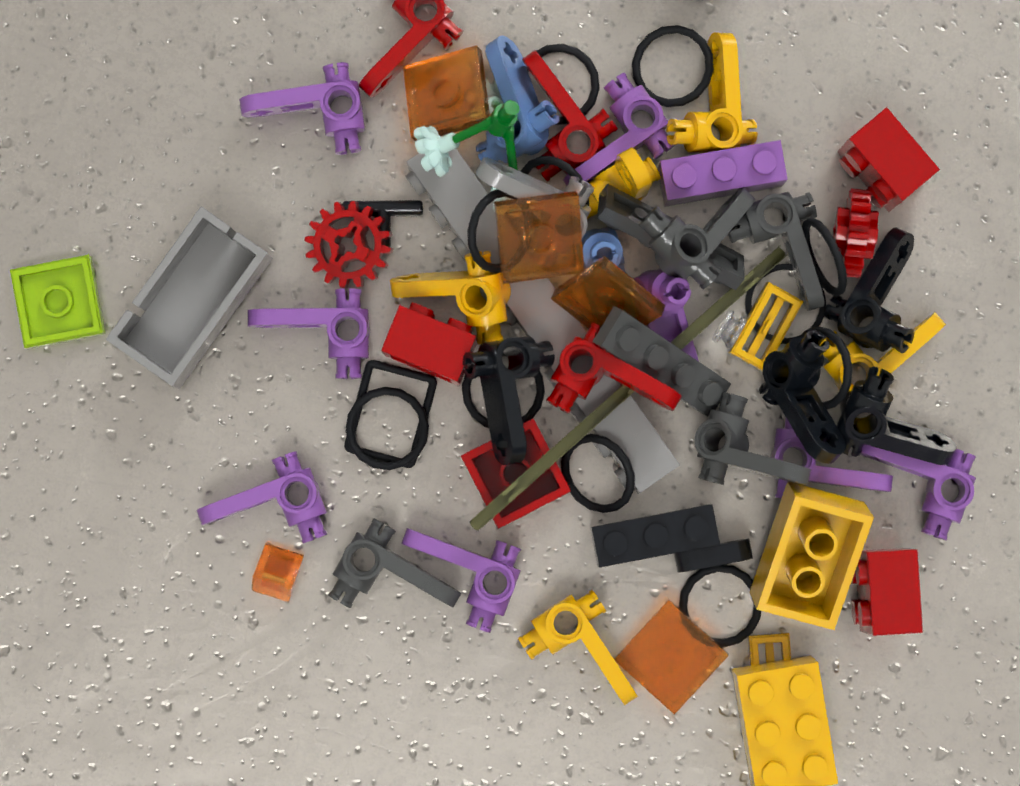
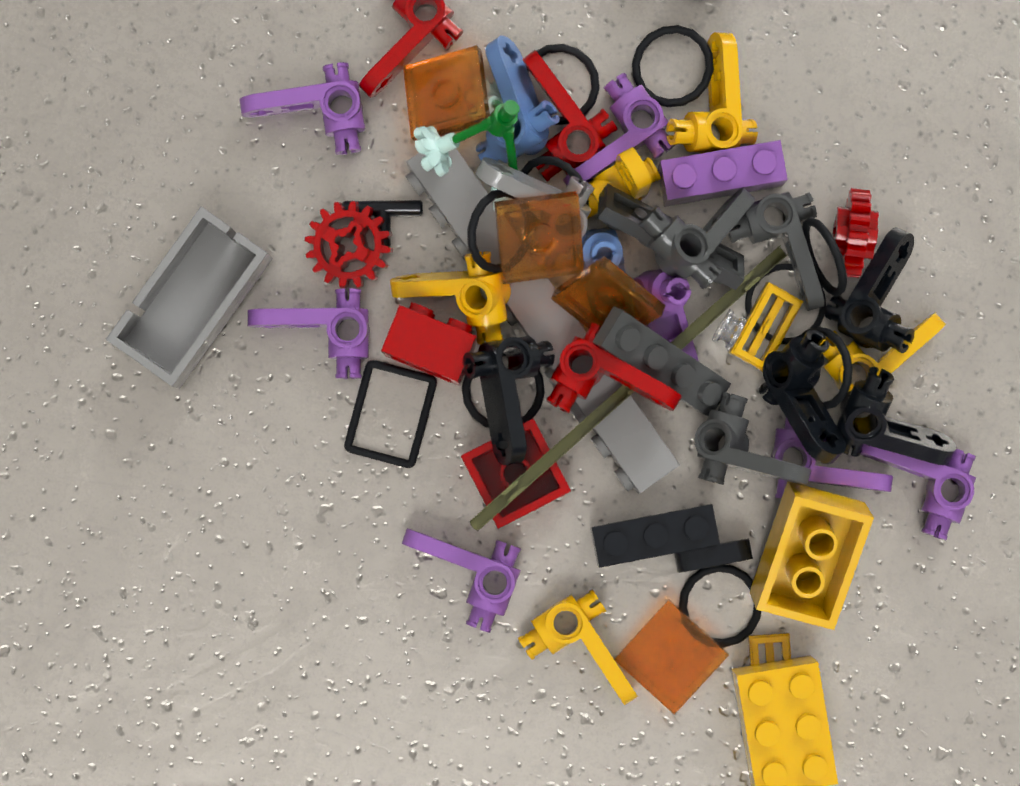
(57, 301): lime tile -> none
(277, 572): clear orange slope -> none
(304, 516): medium lavender piece -> none
(354, 580): dark grey piece -> none
(383, 464): black piece -> none
(630, 476): black piece -> none
(886, 160): red brick -> none
(888, 592): red brick -> none

